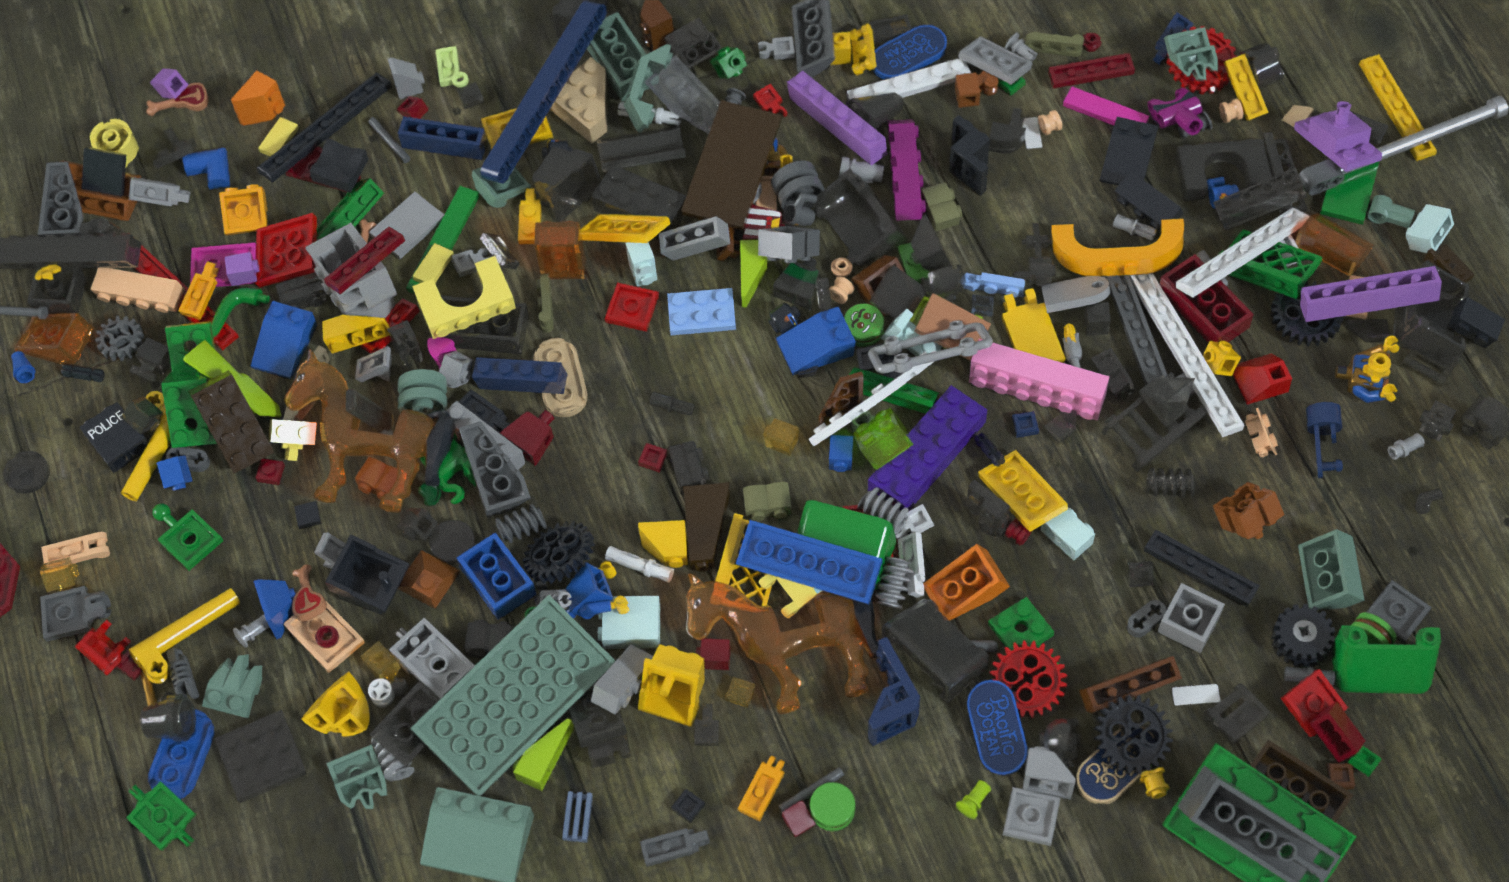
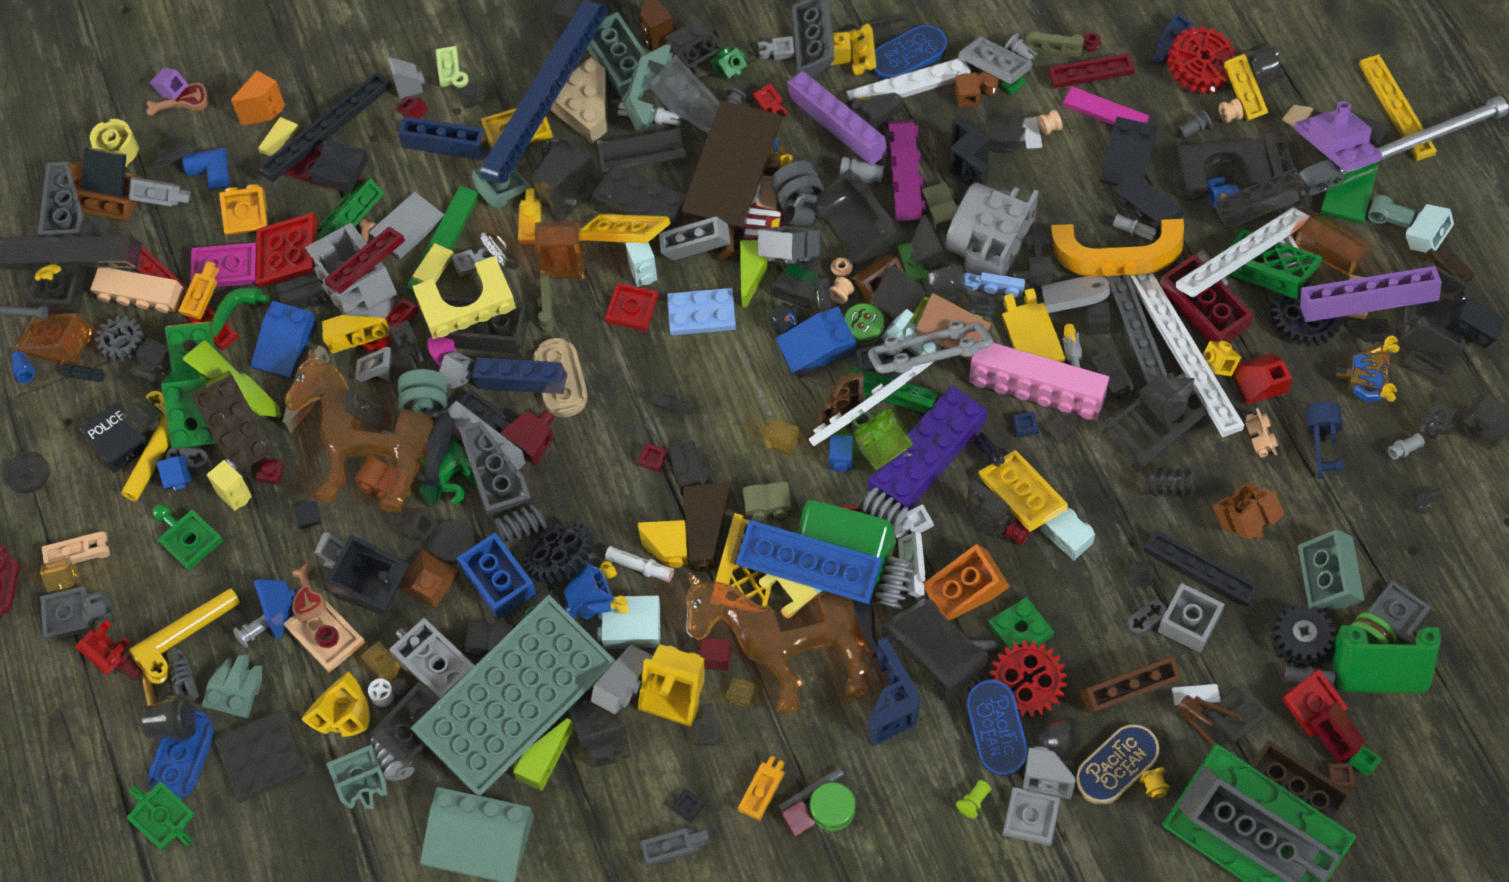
(229, 485): none -> light yellow brick
(241, 268): medium lavender brick -> none
(292, 435): hinge -> none
(389, 140): dark grey bar -> none
(560, 596): light grey pin -> none
(579, 797): sand blue tile -> none
(990, 228): none -> light grey brick
(1120, 716): black gear -> none
(1180, 110): magenta connector -> none
(1192, 52): sand green plate -> none
(1192, 710): none -> reddish brown plant
(1377, 367): yellow brick -> none

